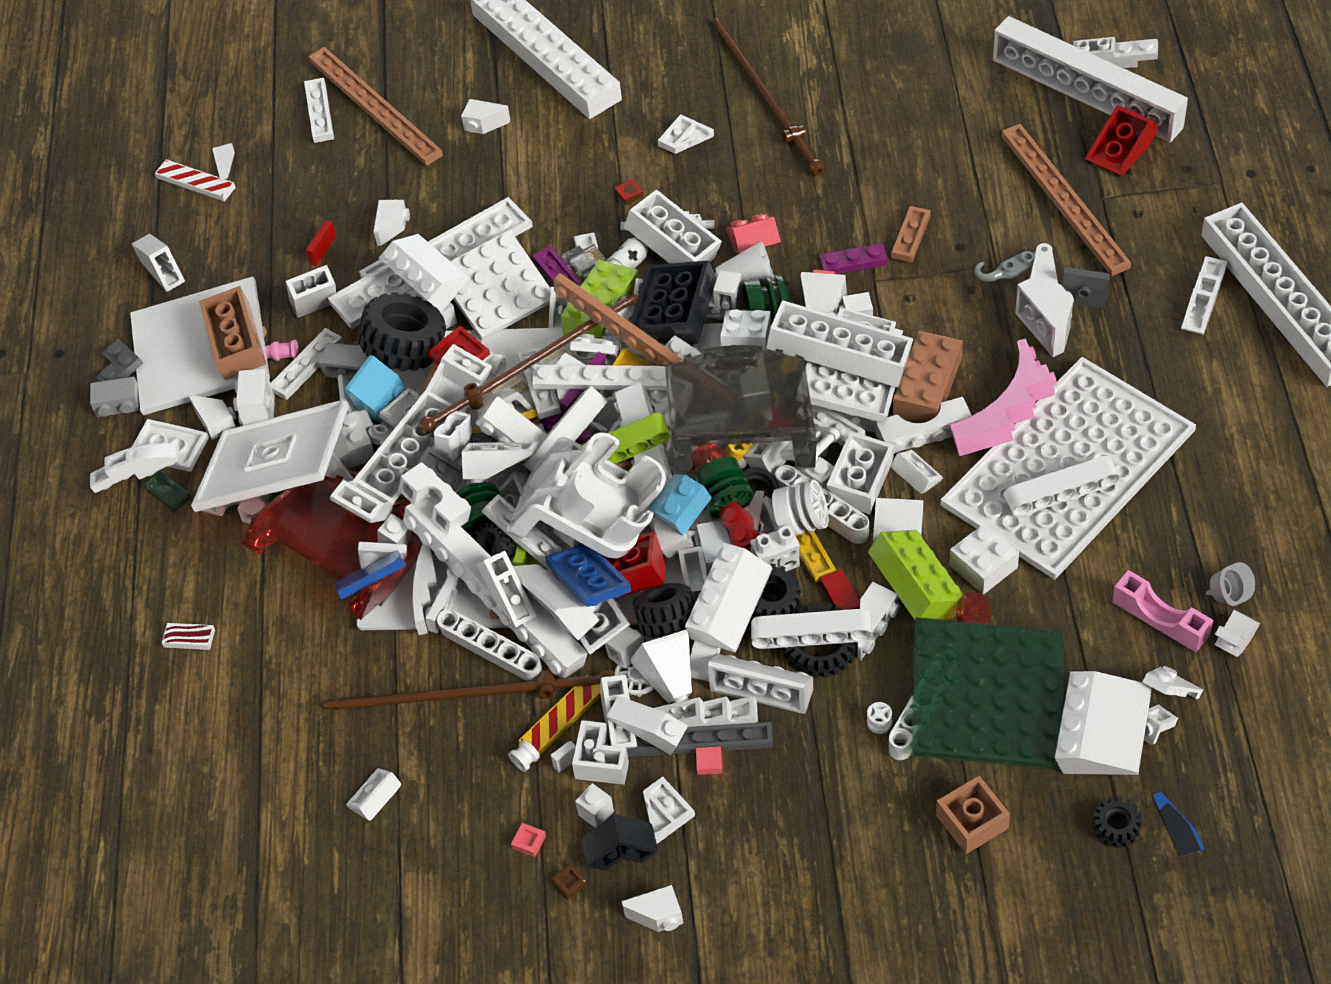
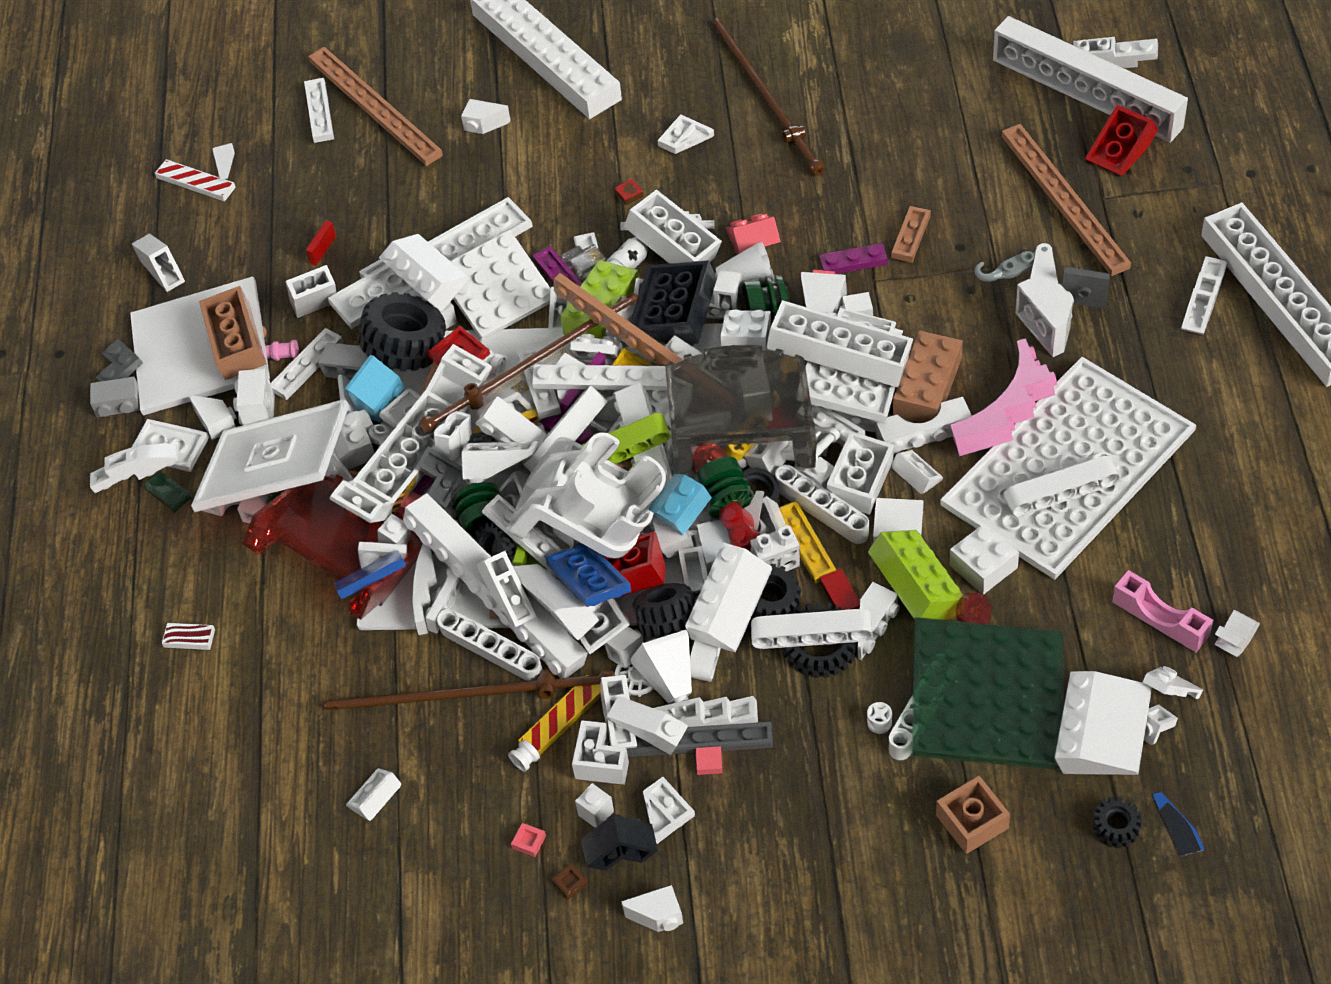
(390, 220): white slope -> none
(423, 484): white arch -> none
(563, 756): white tile -> none
(766, 683): white slope -> none
(801, 507): white wheel -> none
(1232, 584): light grey piece -> none

